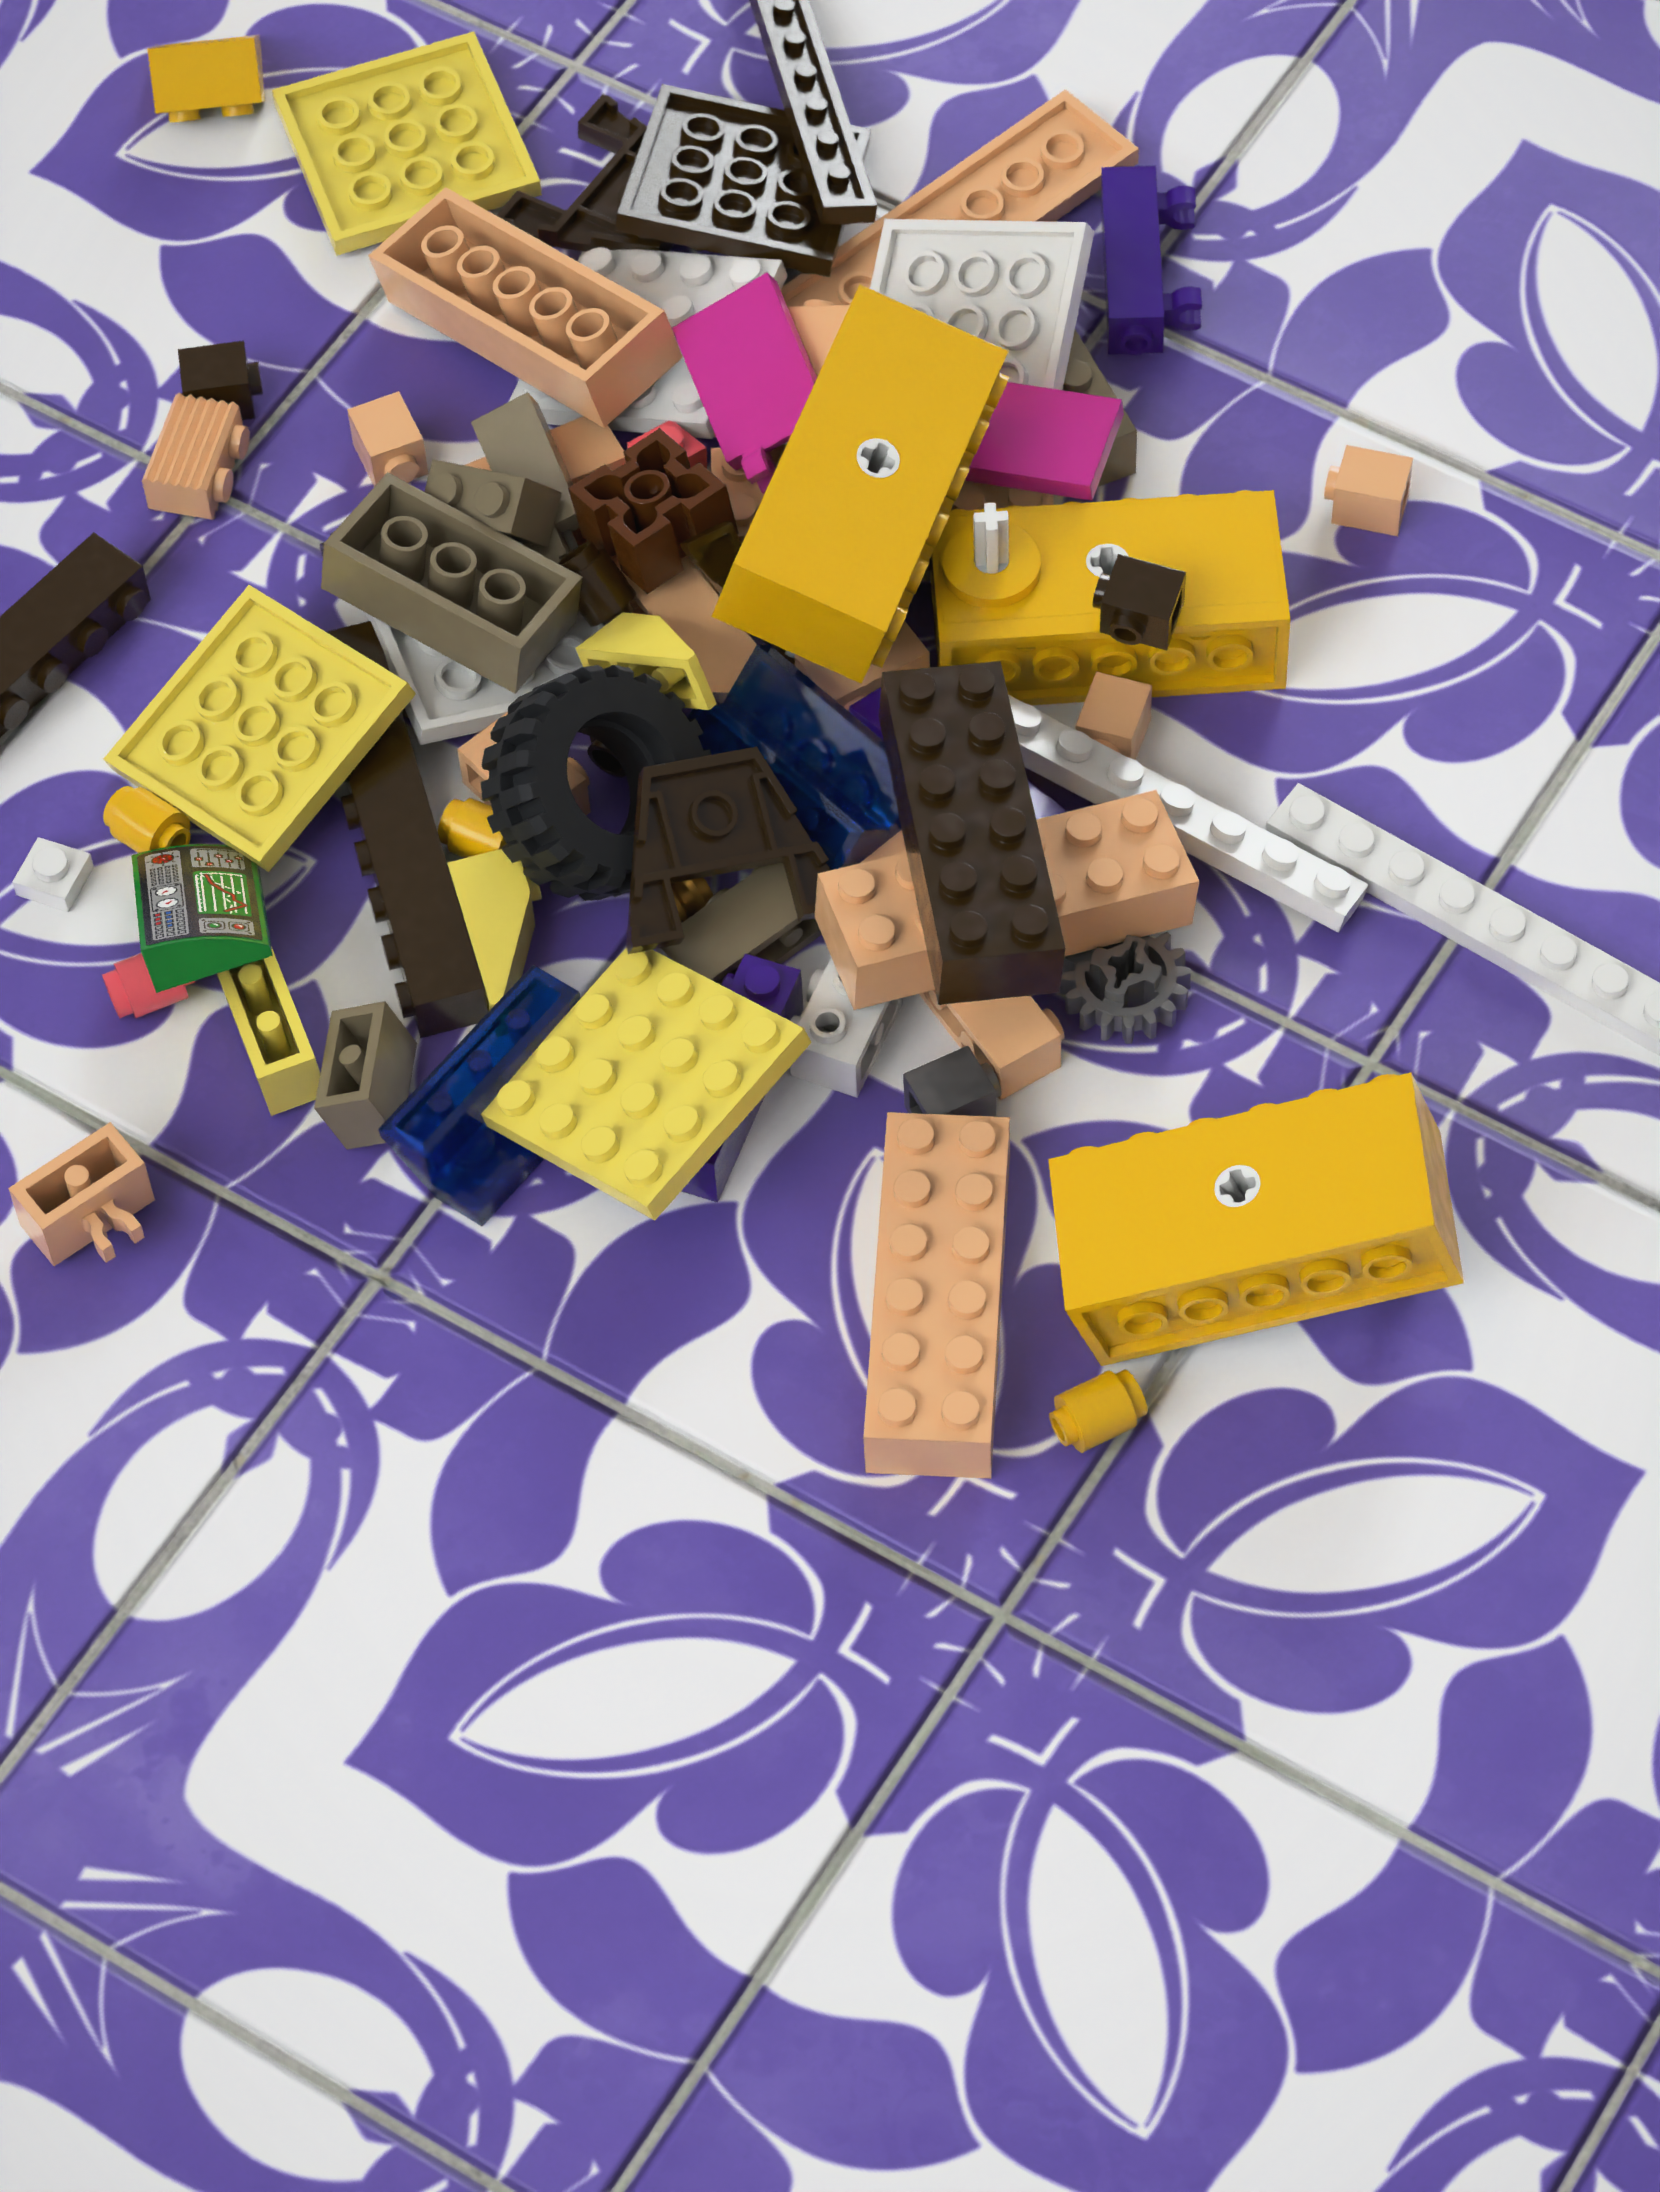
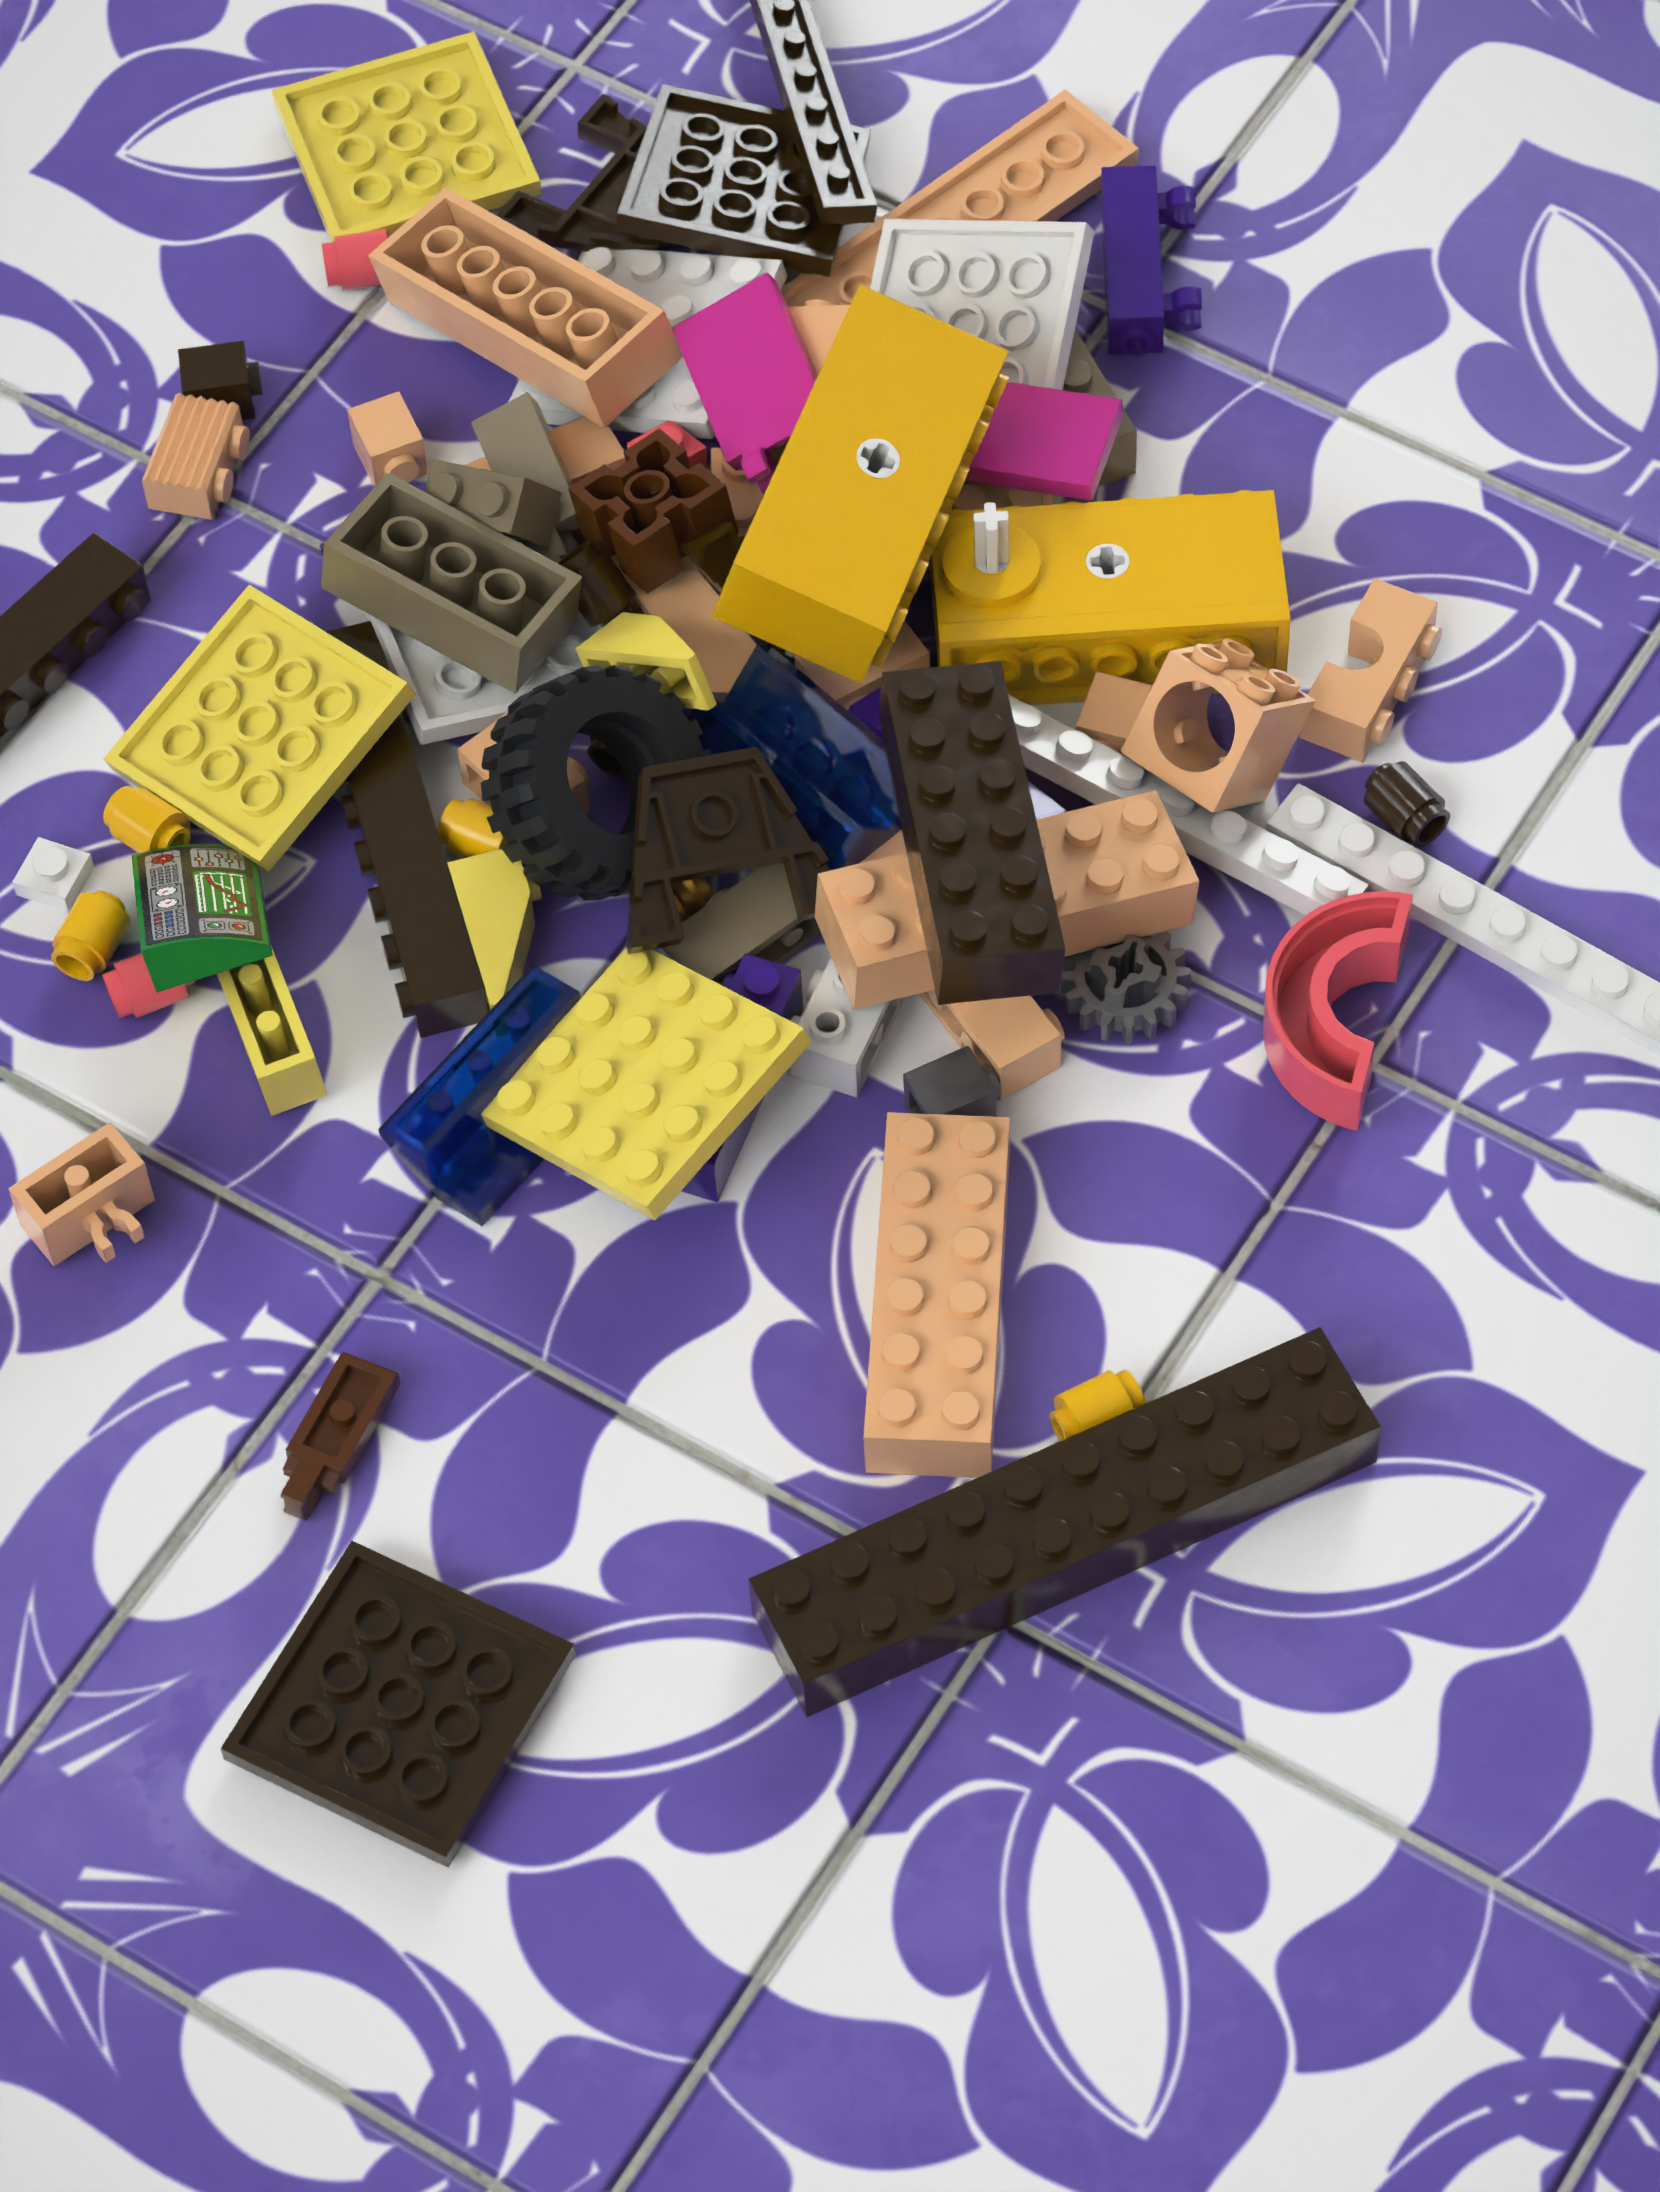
(90, 935): none -> yellow brick
(207, 76): yellow slope -> none
(335, 1431): none -> reddish brown hinge
(348, 259): none -> coral brick
(364, 1072): dark tan brick -> none
(399, 1703): none -> dark brown plate
(1063, 1521): none -> dark brown brick
(1140, 602): dark brown brick -> none
(1174, 733): none -> light nougat brick
(1254, 1219): yellow piece -> none
(1315, 963): none -> coral brick
(1356, 706): none -> light nougat arch
(1369, 490): light nougat brick -> none
(1406, 803): none -> dark brown brick

